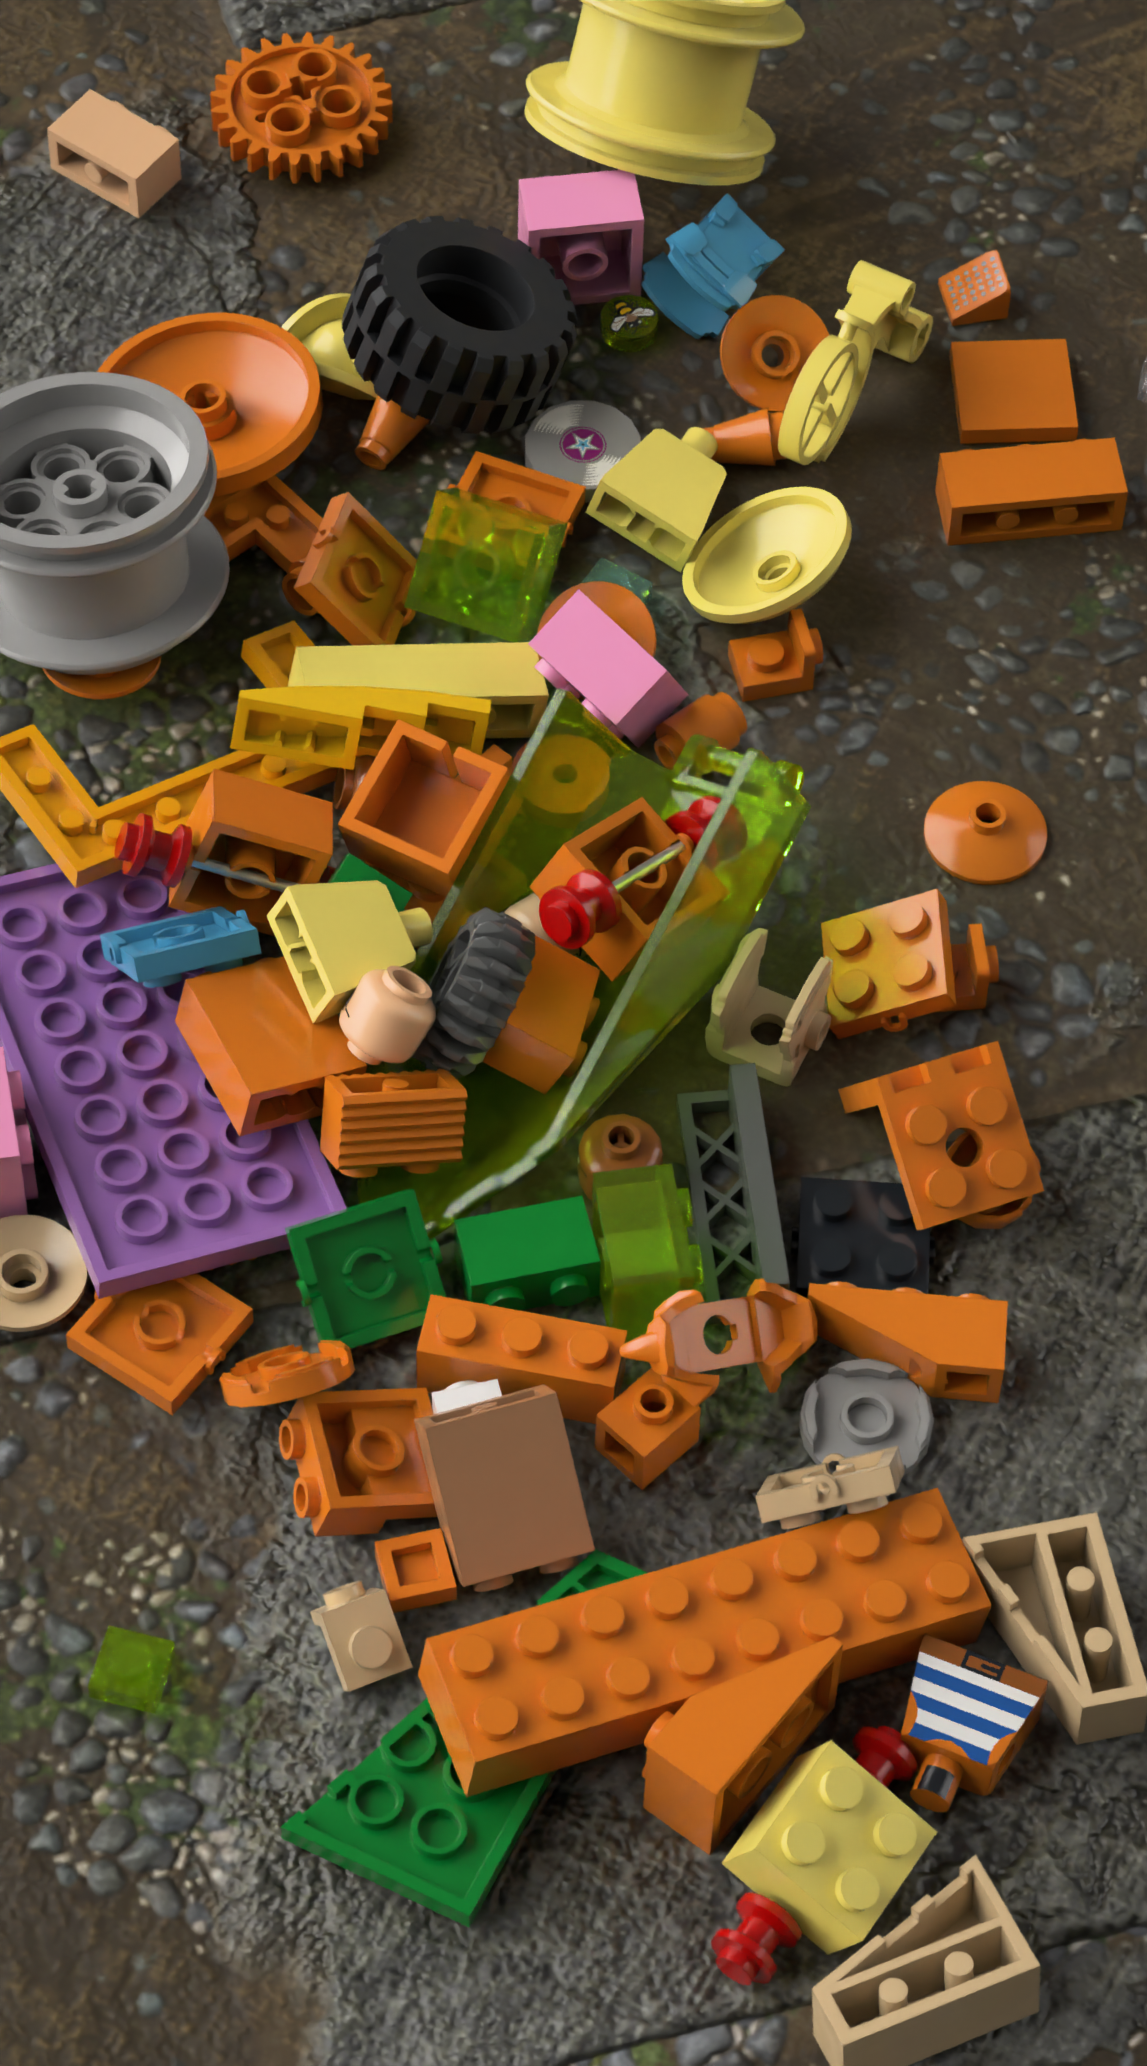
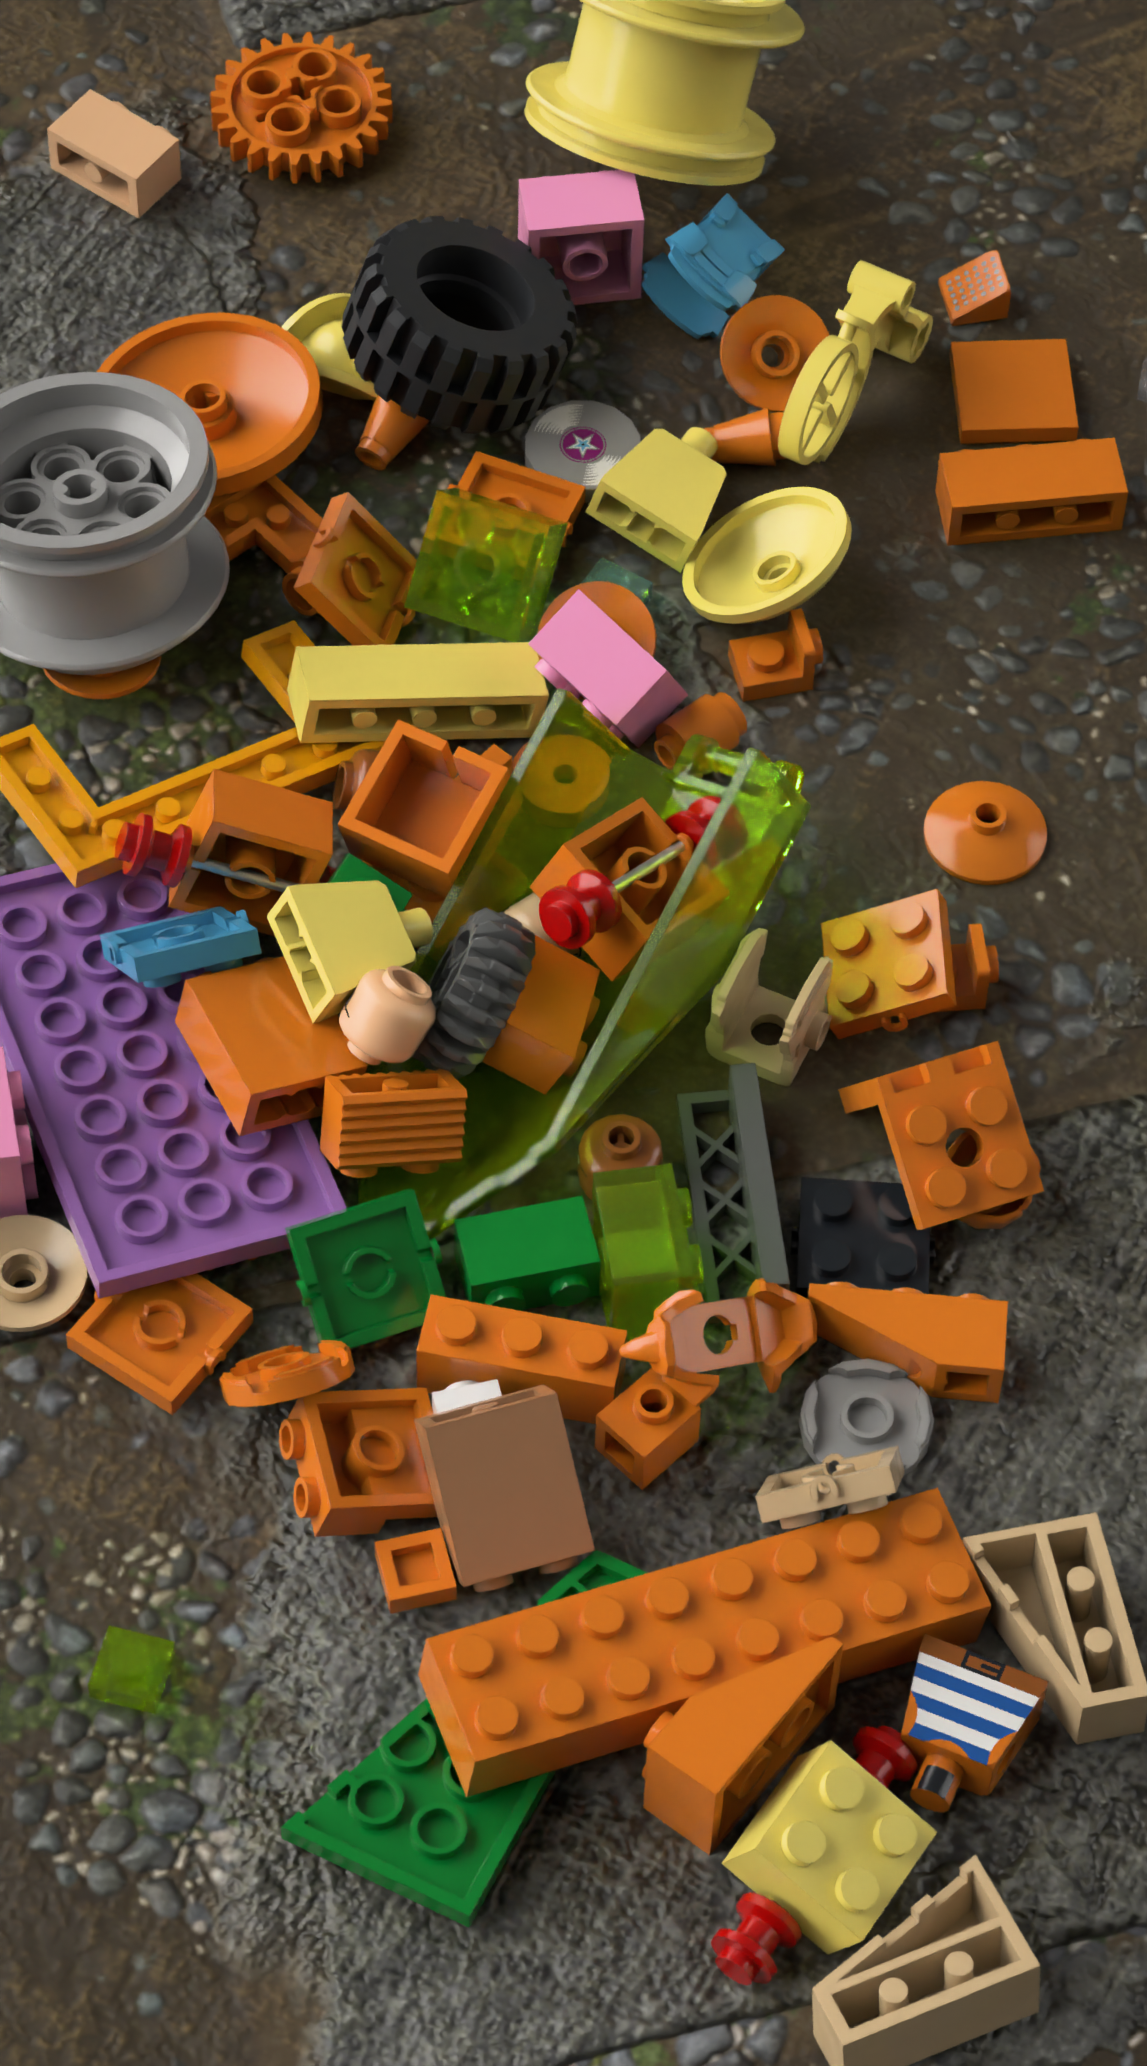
(350, 721): yellow slope -> none
(361, 1635): tan bracket -> none
(629, 323): clear neon green tile -> none

